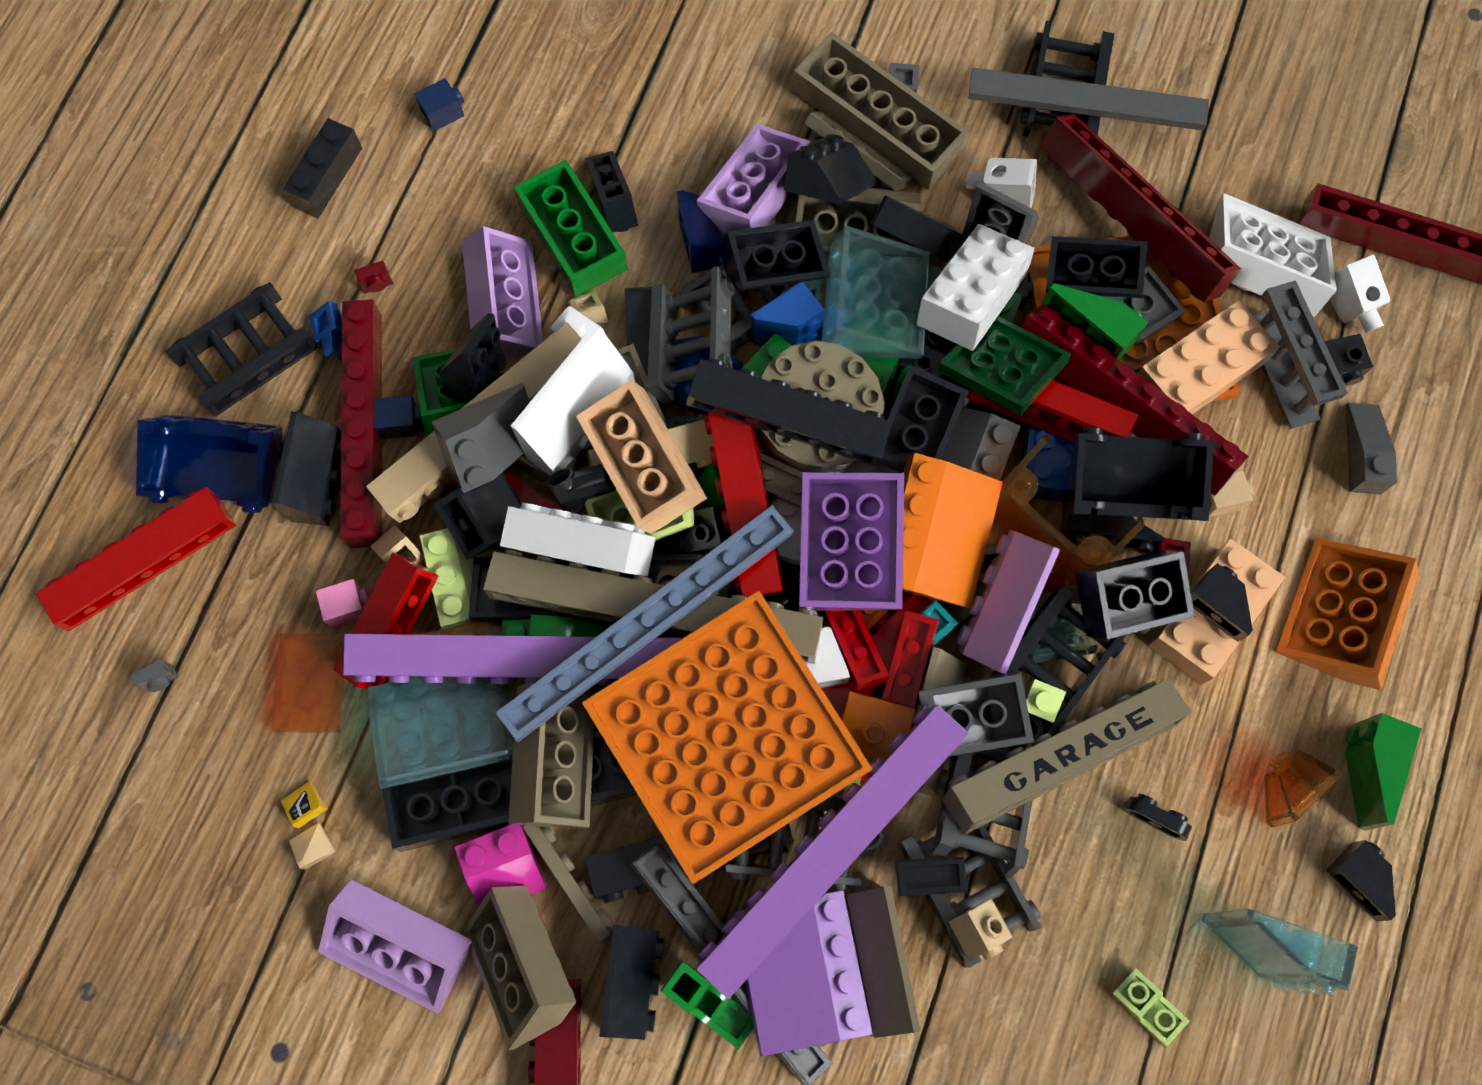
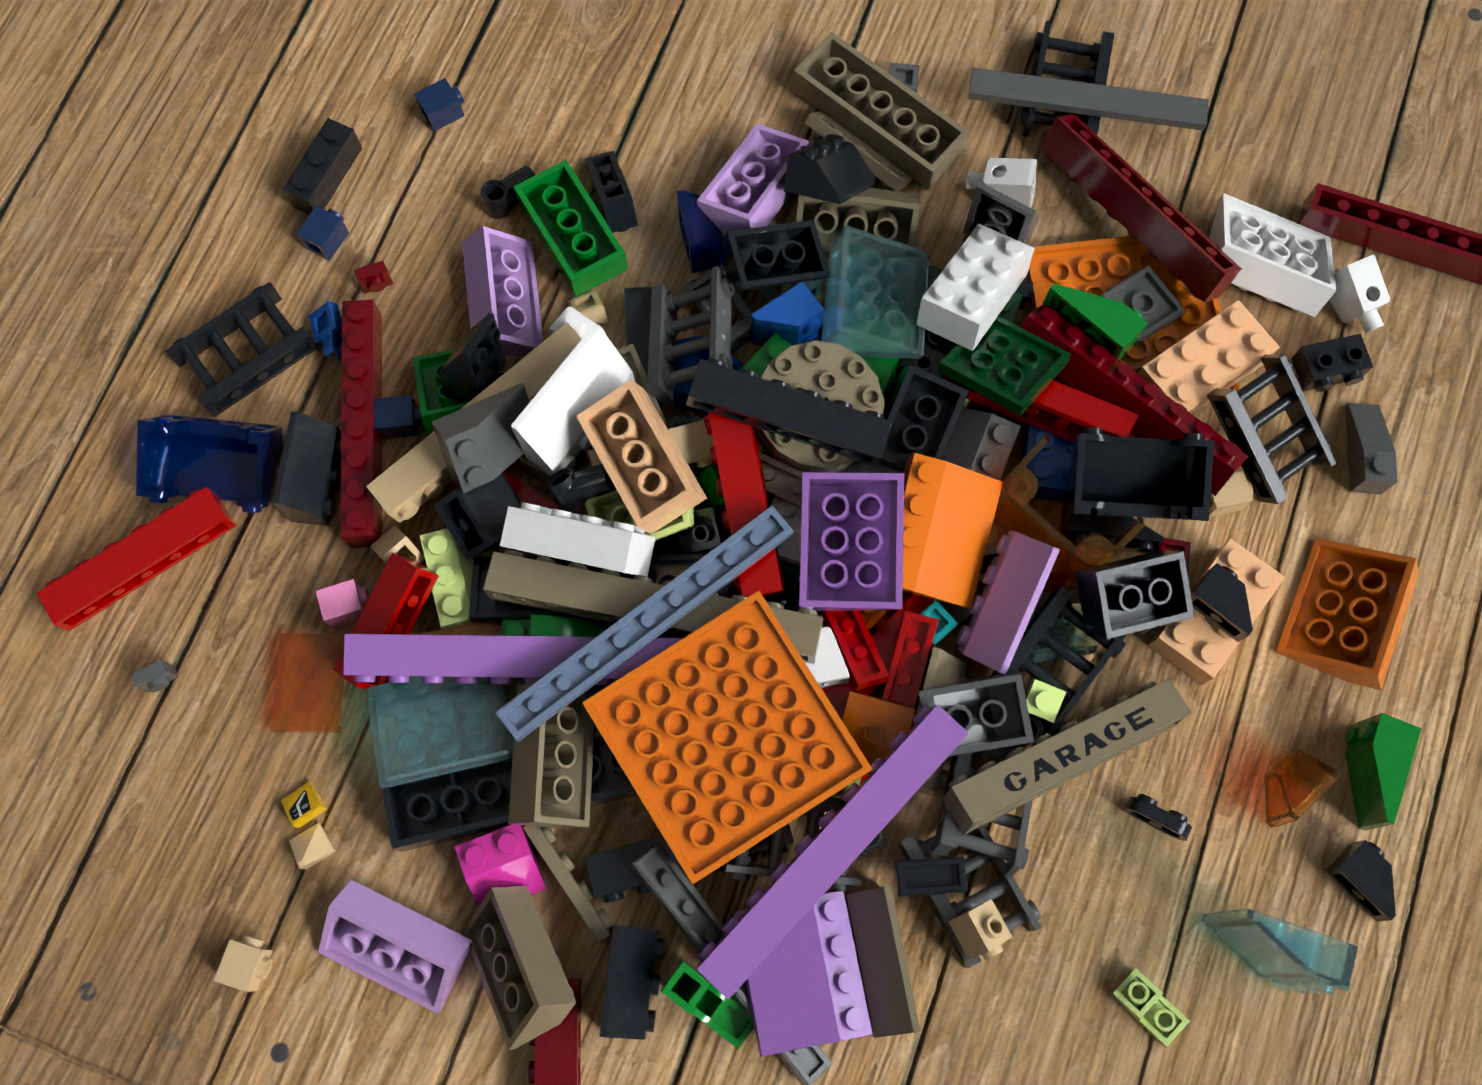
(244, 964): none -> tan brick
(323, 232): none -> dark blue brick
(504, 191): none -> black piece
(918, 228): black slope -> none
(1098, 266): black slope -> none
(1243, 430): none -> black fence
(1302, 367): dark grey fence -> none

